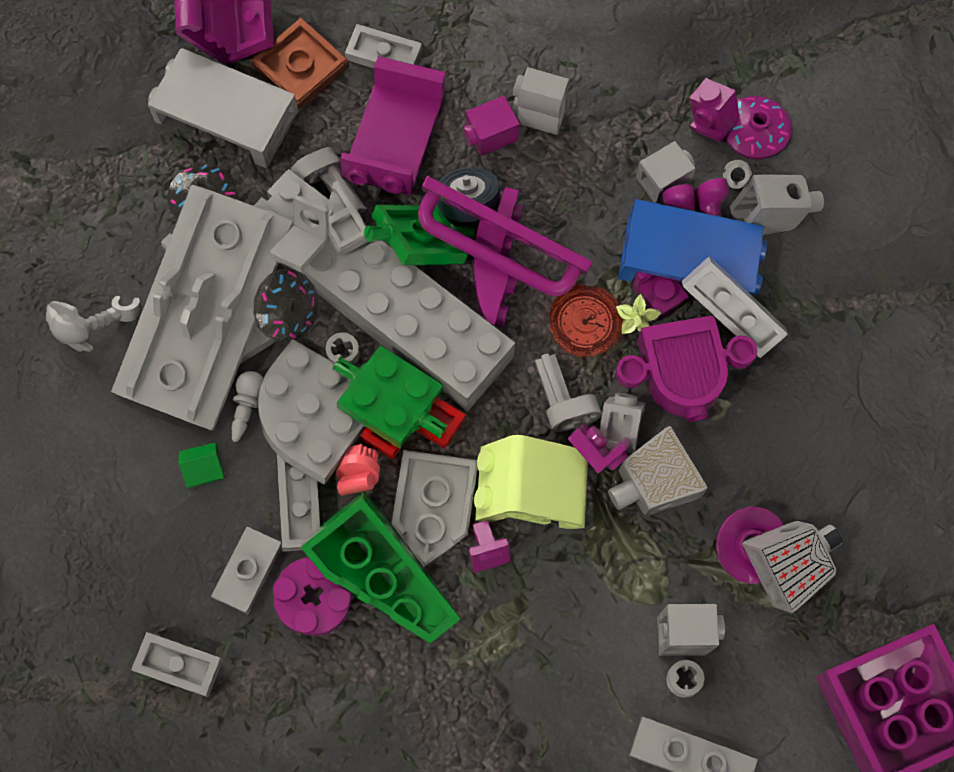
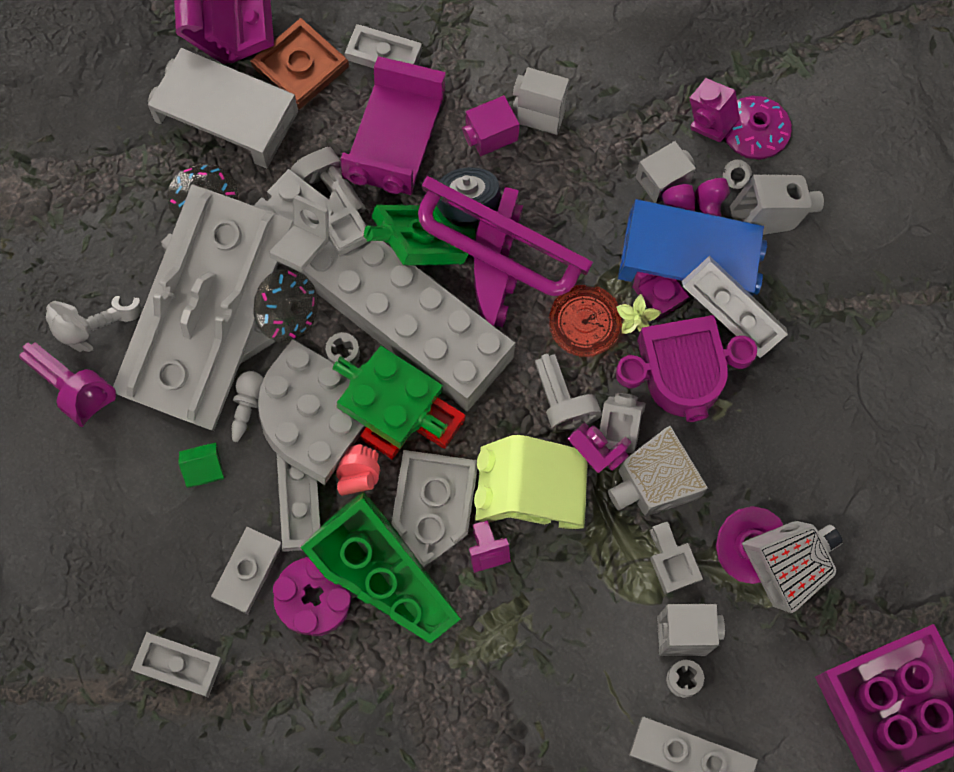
(79, 393): none -> magenta piece
(673, 564): none -> light grey plate

